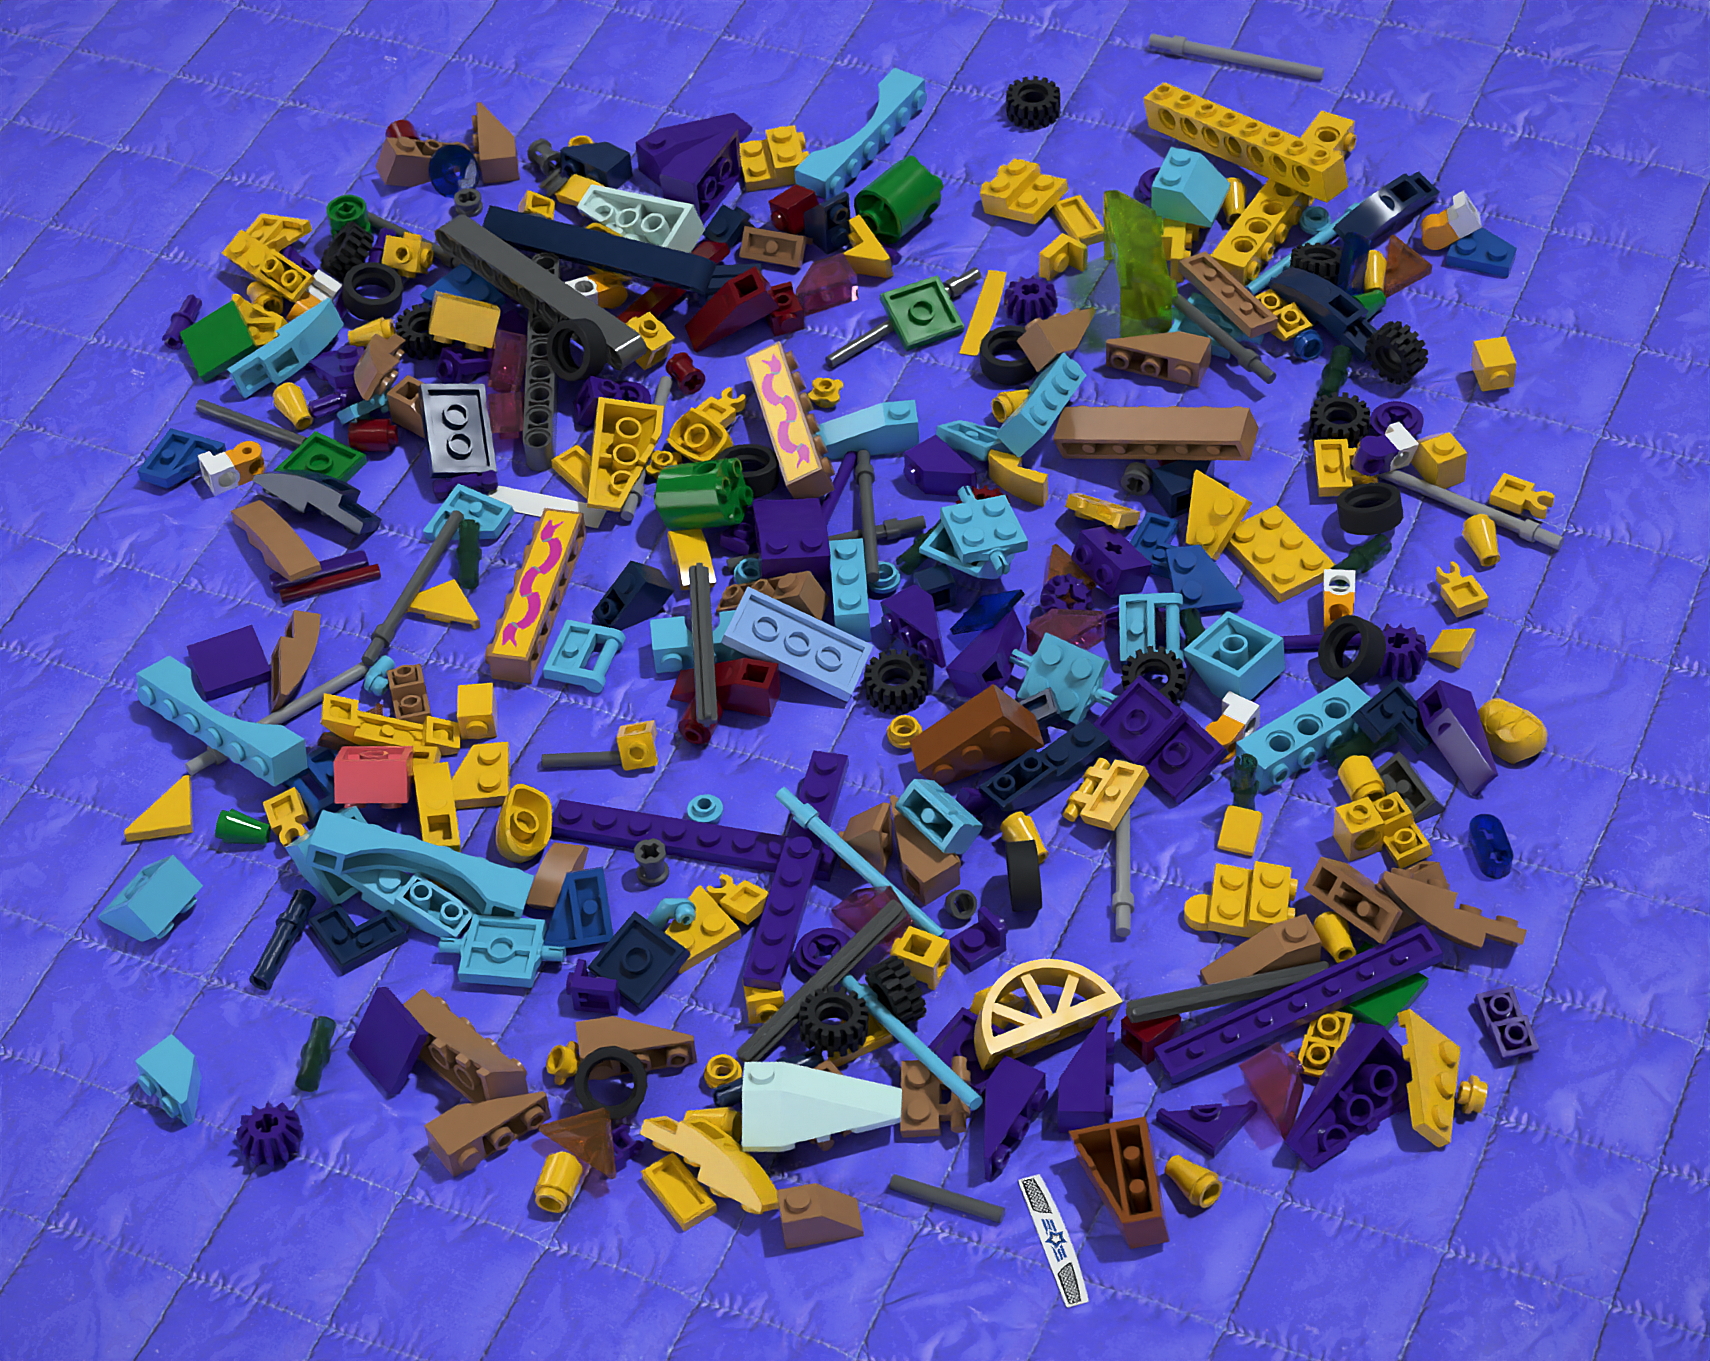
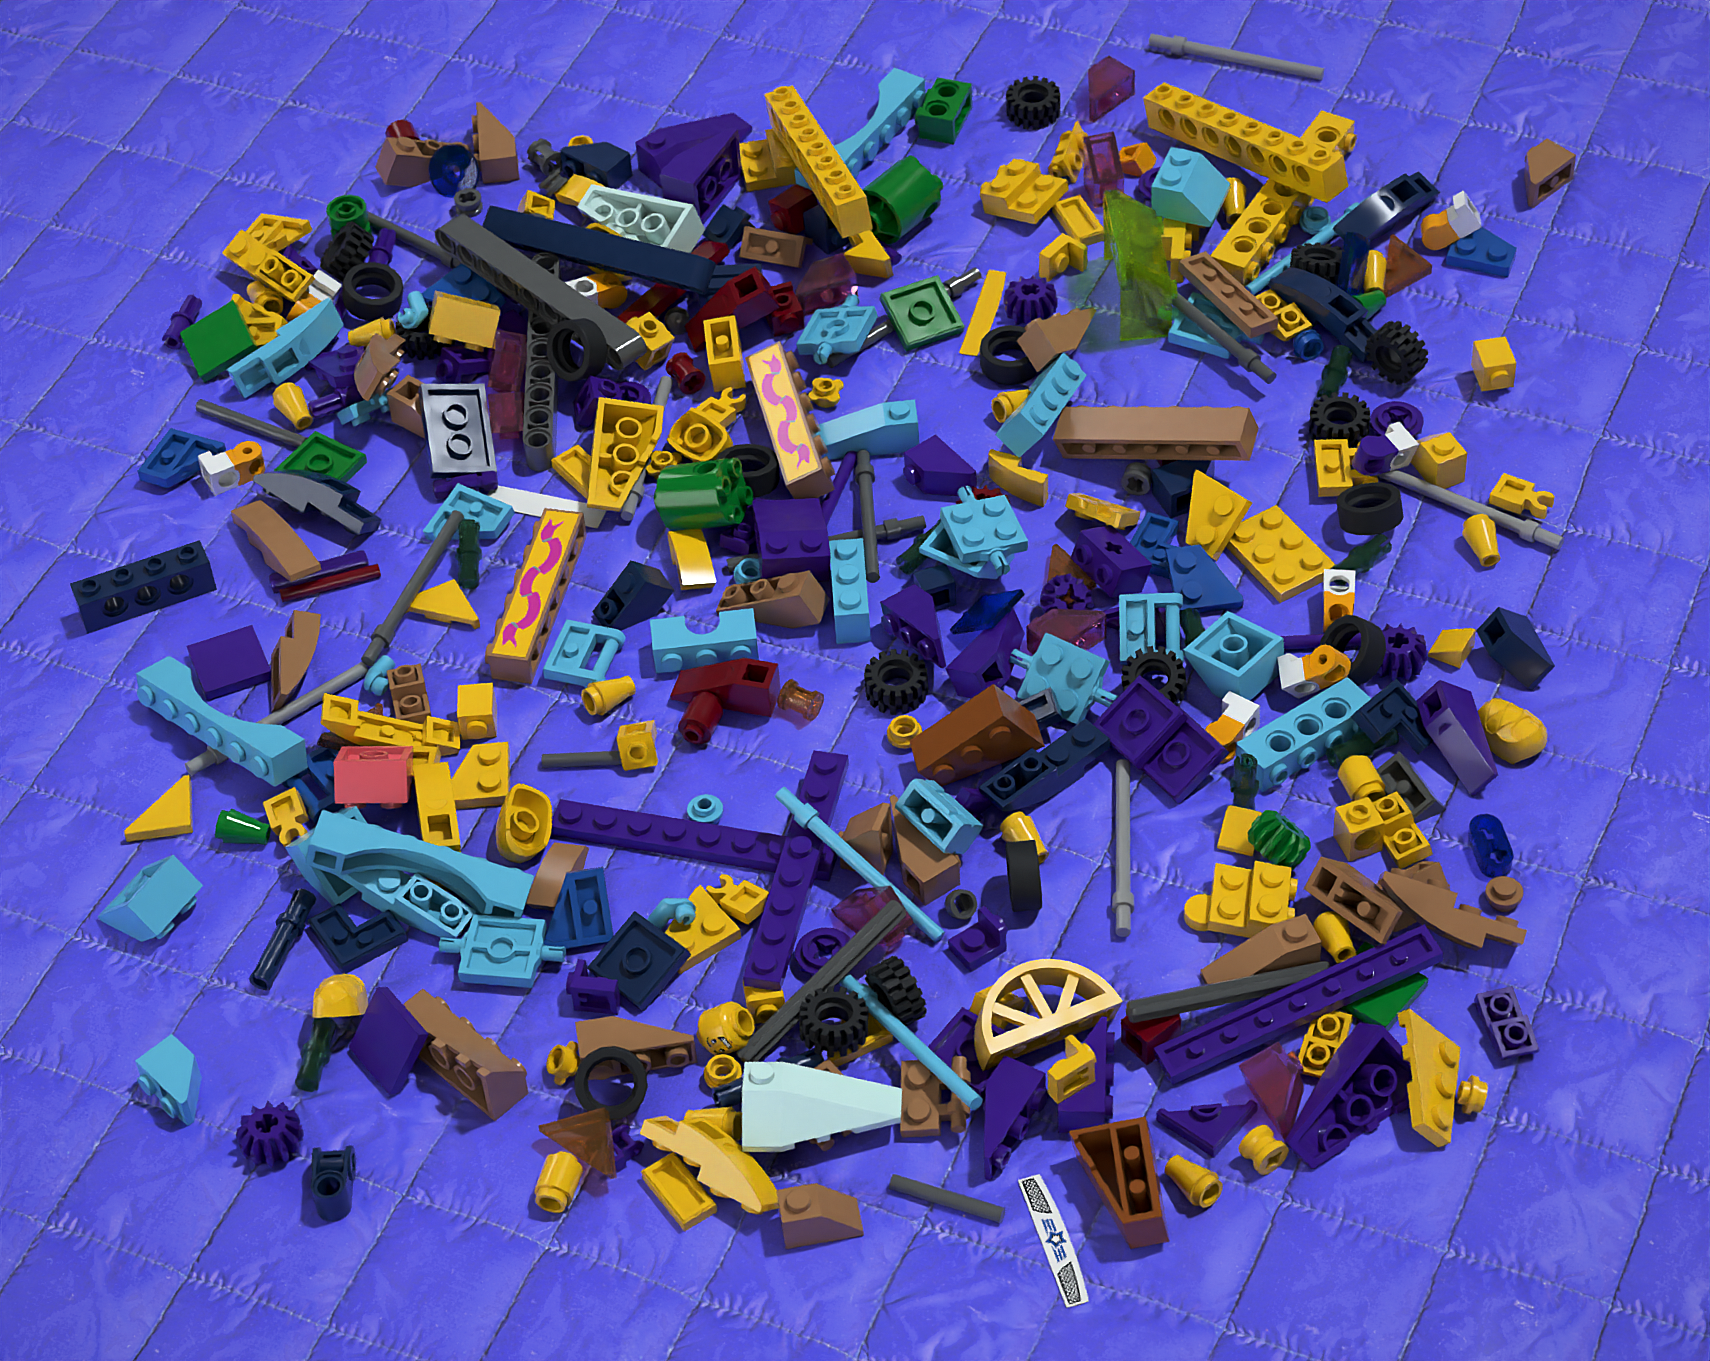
(143, 586): none -> dark blue brick
(333, 1182): none -> dark blue piece
(340, 997): none -> yellow piece
(372, 435): dark red brick -> none
(407, 254): yellow brick -> none
(416, 314): none -> medium azure arm
(480, 1128): medium nougat slope -> none
(605, 695): none -> yellow cone
(652, 867): dark grey bush -> none
(676, 319): none -> dark grey hinge
(703, 645): dark grey axle -> none
(724, 353): none -> yellow brick
(725, 1028): none -> yellow head
(798, 643): light blue plate -> none
(800, 700): none -> clear orange bush
(818, 161): none -> yellow brick
(837, 330): none -> medium azure plate
(888, 580): medium azure plate -> none
(923, 954): yellow brick -> none
(944, 110): none -> green brick
(971, 438): medium azure wing -> none
(1069, 154): none -> yellow hinge
(1072, 1073): none -> yellow bracket
(1101, 166): none -> clear pink slope
(1108, 86): none -> clear pink slope
(1113, 793): yellow plate -> none
(1137, 159): none -> light orange slope
(1165, 356): medium nougat slope -> none
(1263, 1149): none -> yellow wheel
(1278, 839): none -> green gear
(1312, 672): none -> leg
(1459, 593): yellow plate -> none
(1504, 893): none -> medium nougat plate
(1515, 646): none -> dark blue slope
(1547, 170): none -> medium nougat slope

